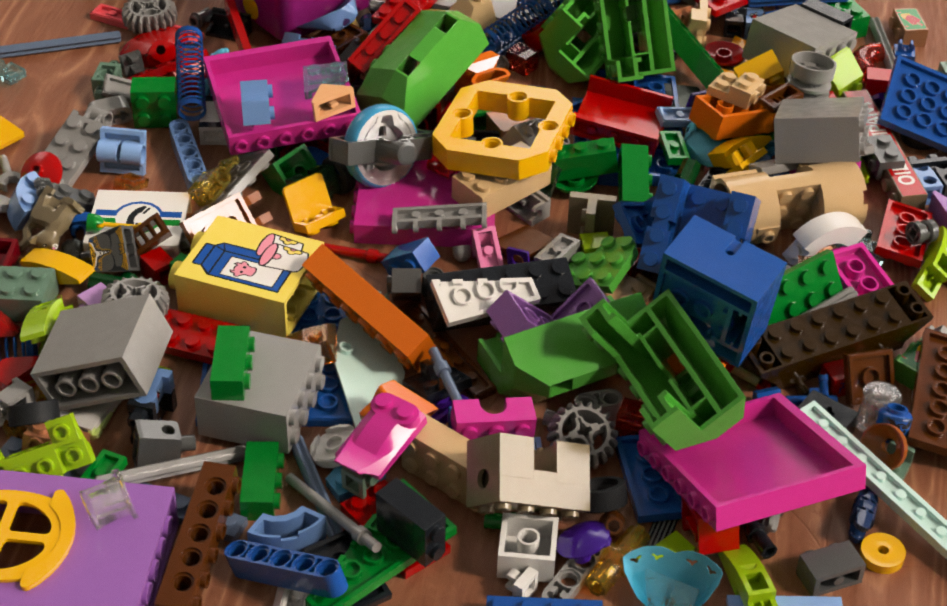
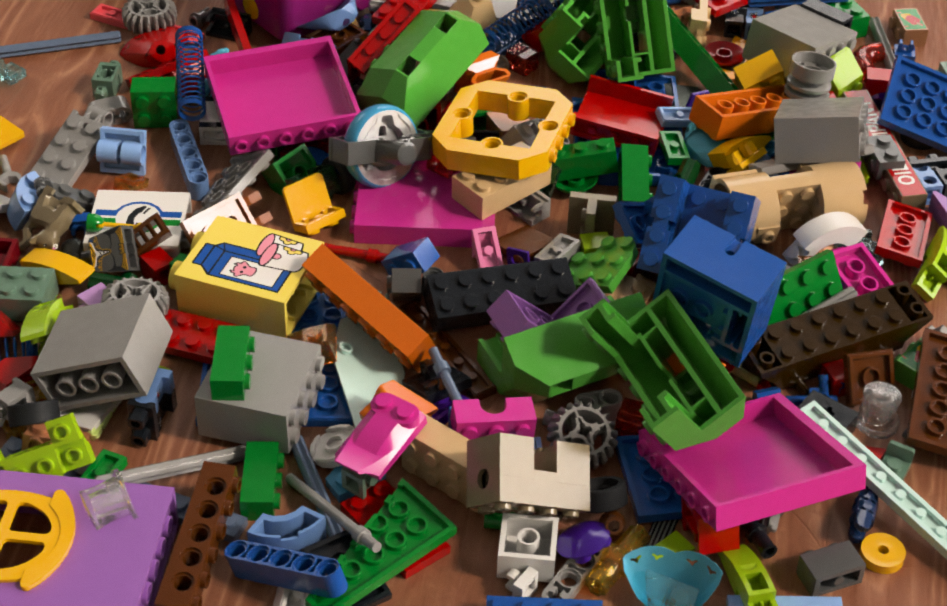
(48, 166): red dish -> none
(116, 86): light grey tile -> none
(131, 63): dark grey tile -> none
(159, 442): dark grey torso -> none
(212, 182): clear yellow piece -> none
(255, 102): medium blue brick -> none
(329, 73): clear light blue wing -> none
(332, 100): light nougat slope -> none
(411, 522): black brick -> none
(439, 216): light grey hinge -> none
(462, 253): light grey hinge -> none
(469, 300): white wing -> none
(737, 91): tan plate -> none
(773, 99): reddish brown slope -> none
(875, 438): dark orange piece -> none
(896, 415): blue head -> none
(923, 231): dark grey wheel -> none

